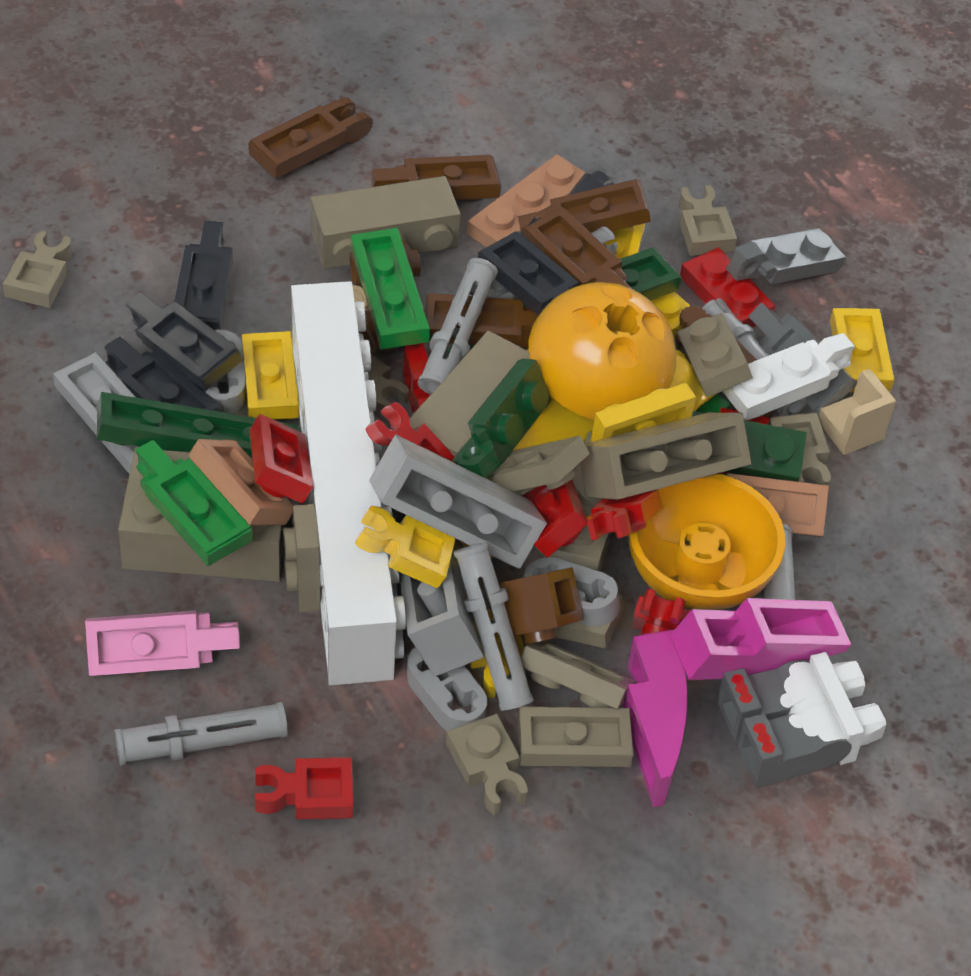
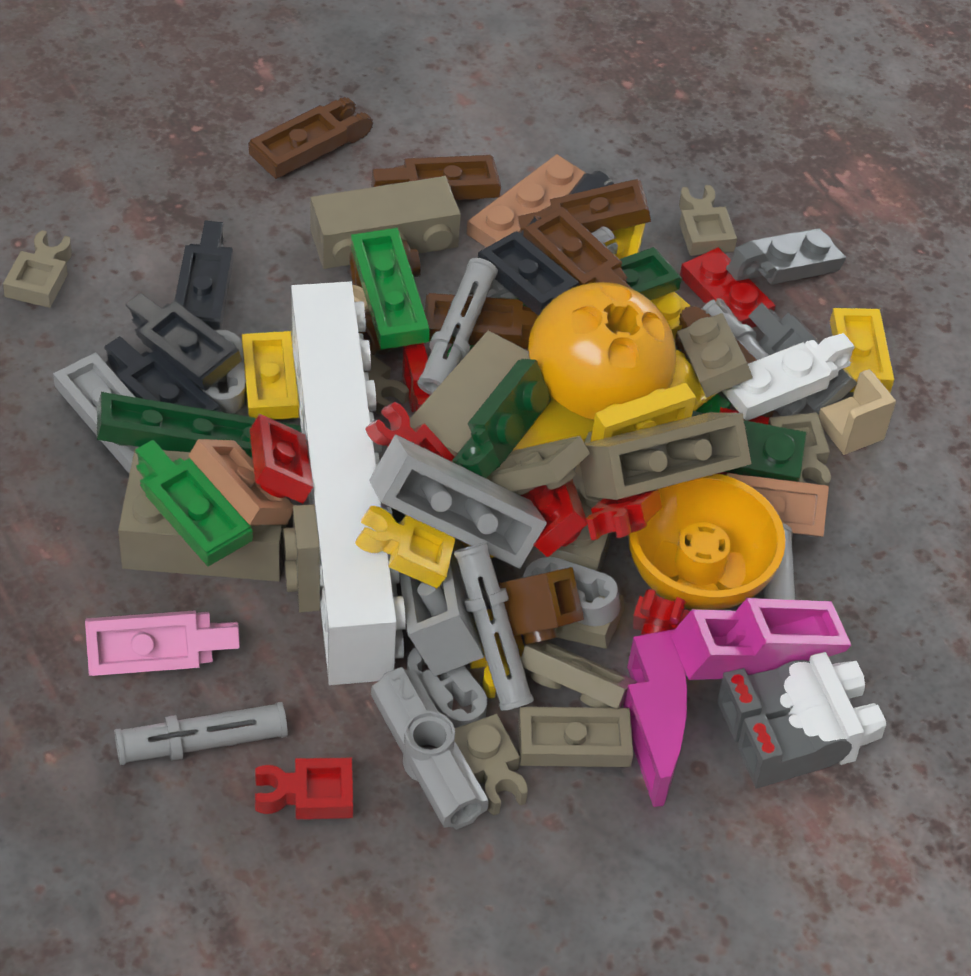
(440, 771): none -> light grey piece

